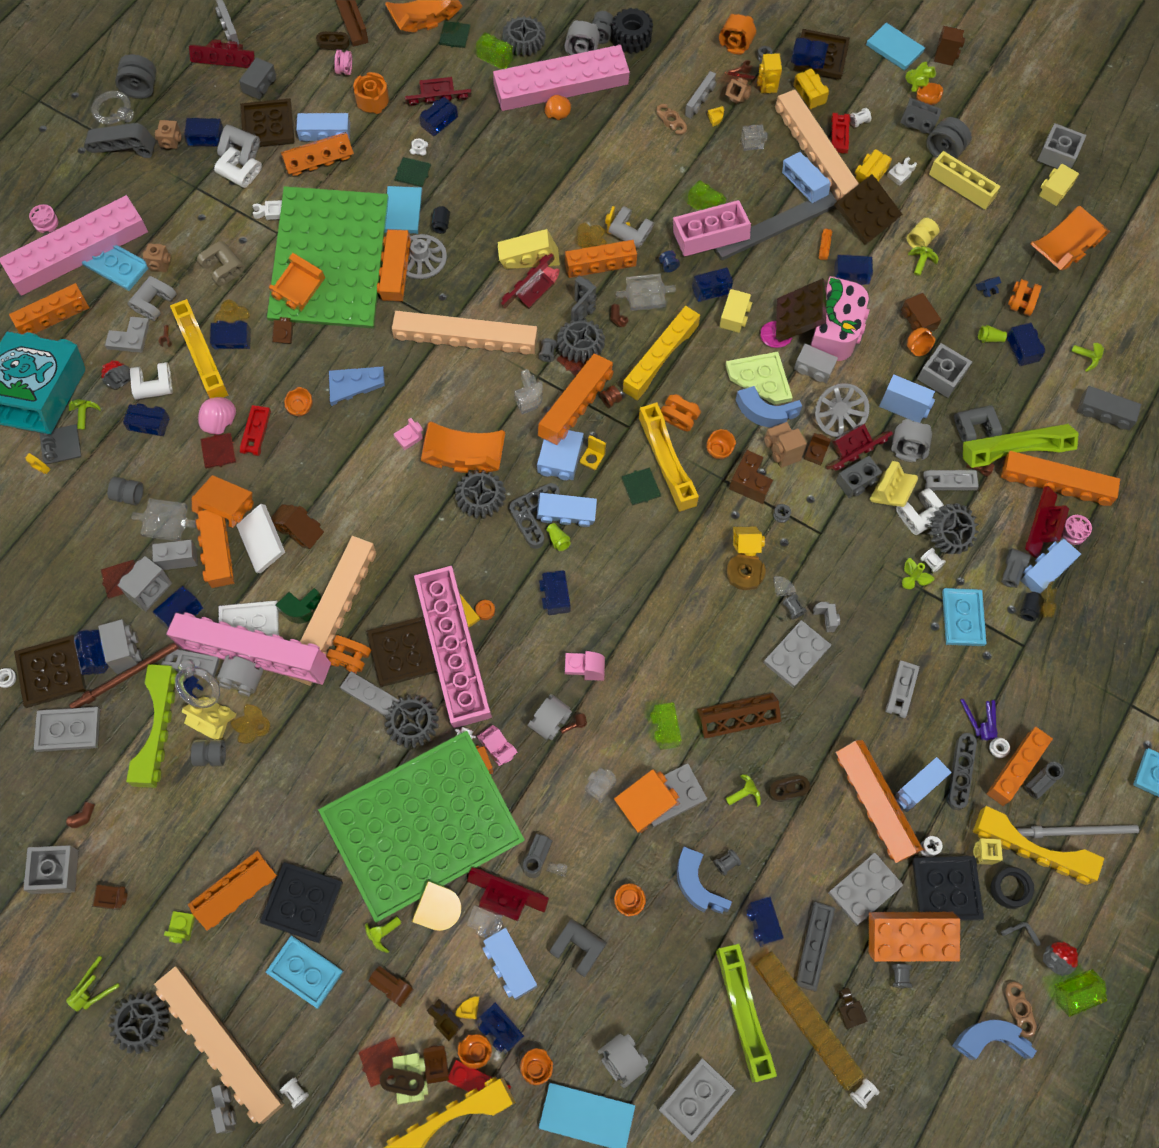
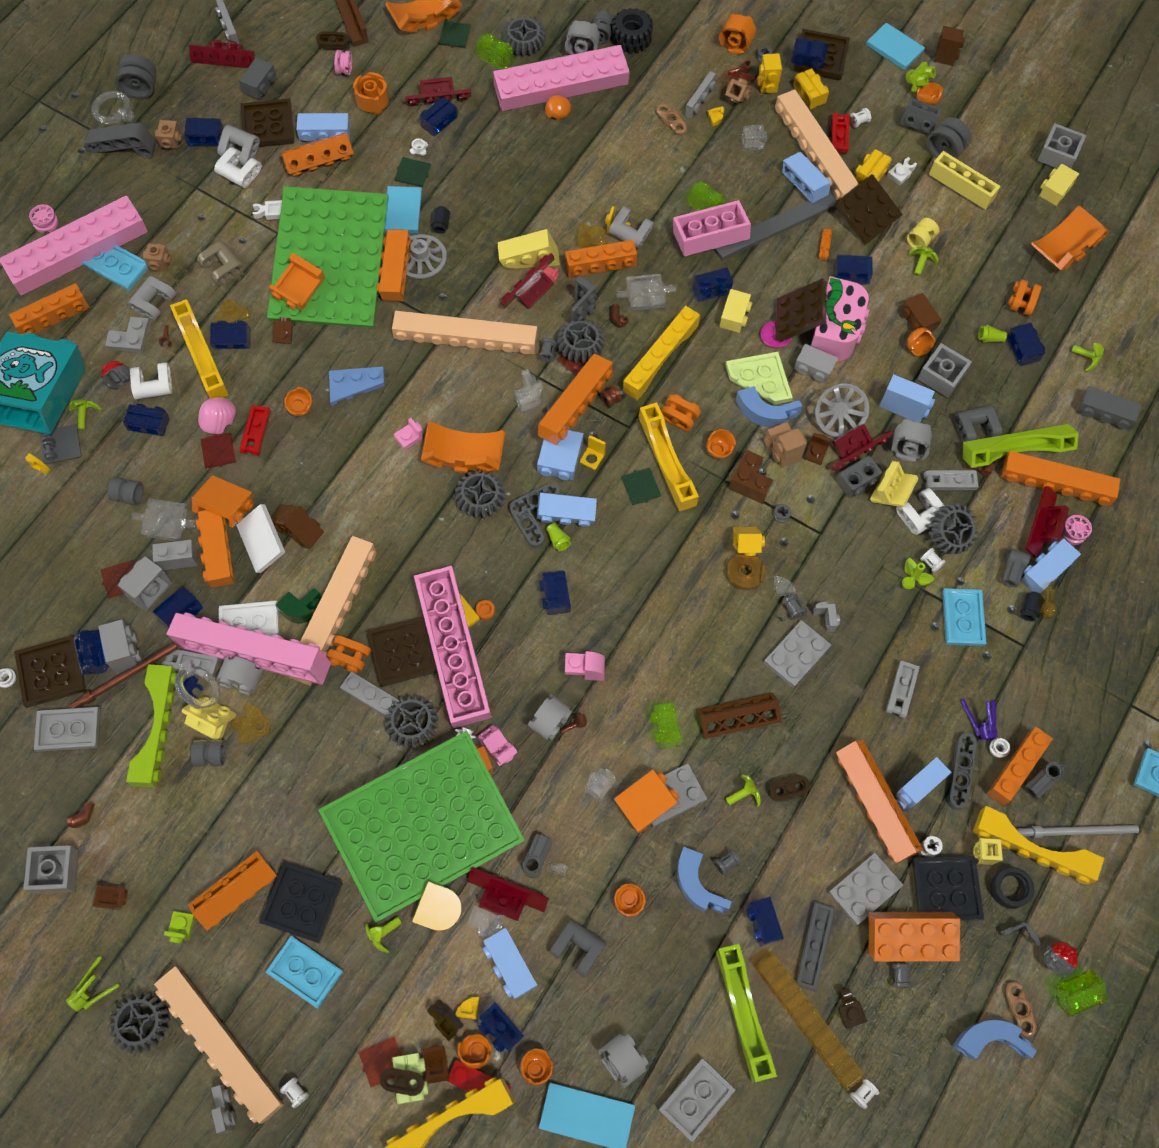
(394, 988): reddish brown piece -> none
(669, 261): dark blue wheel -> none
(989, 284): dark blue tile -> none

